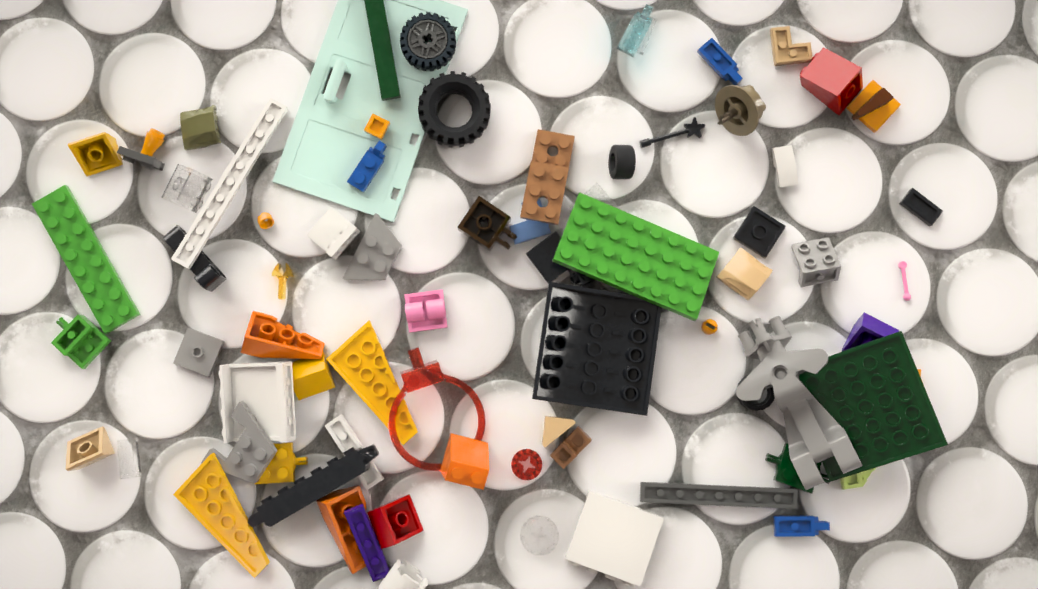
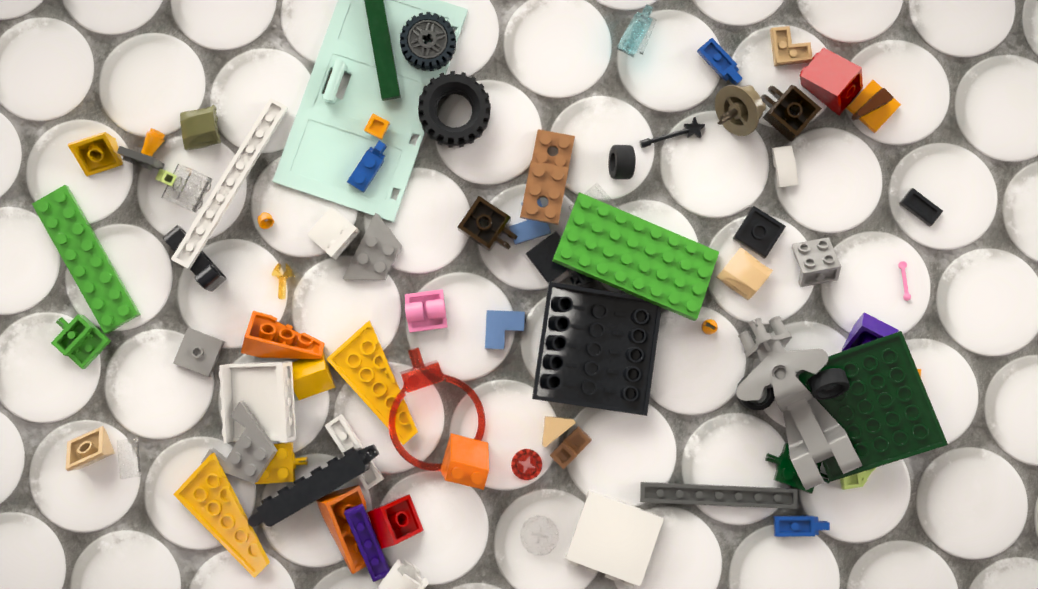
(169, 180): none -> yellowish green piece
(498, 322): none -> medium blue tile
(779, 113): none -> dark brown hinge
(829, 383): none -> black tyre

